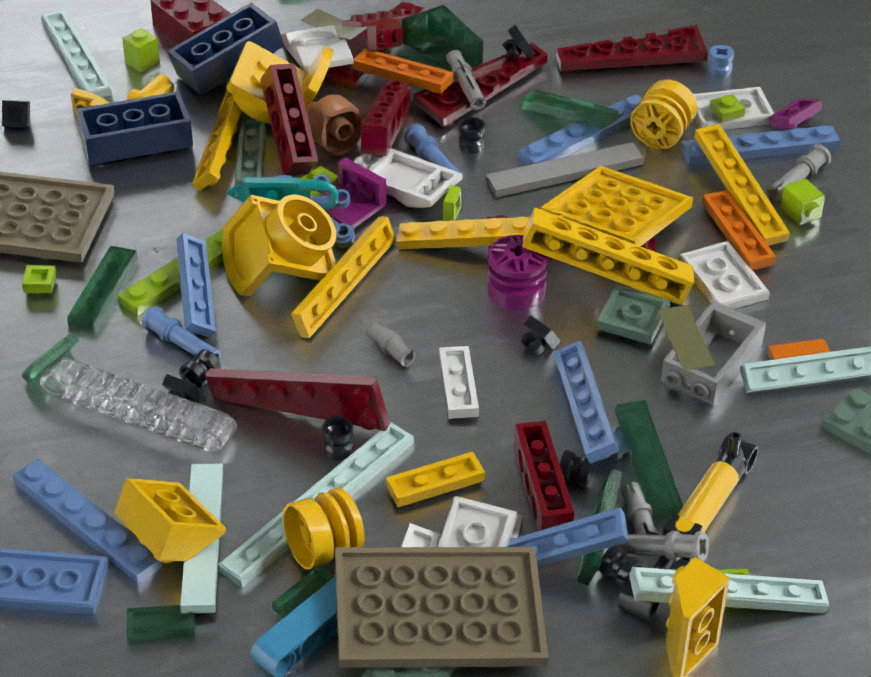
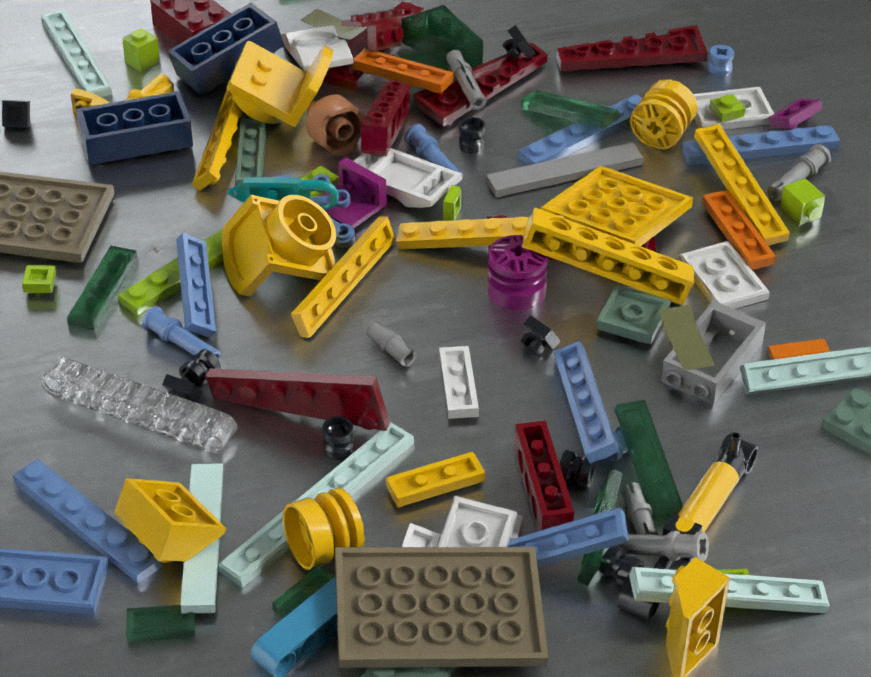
(49, 357): clear green tile -> none
(289, 119): dark red brick -> none

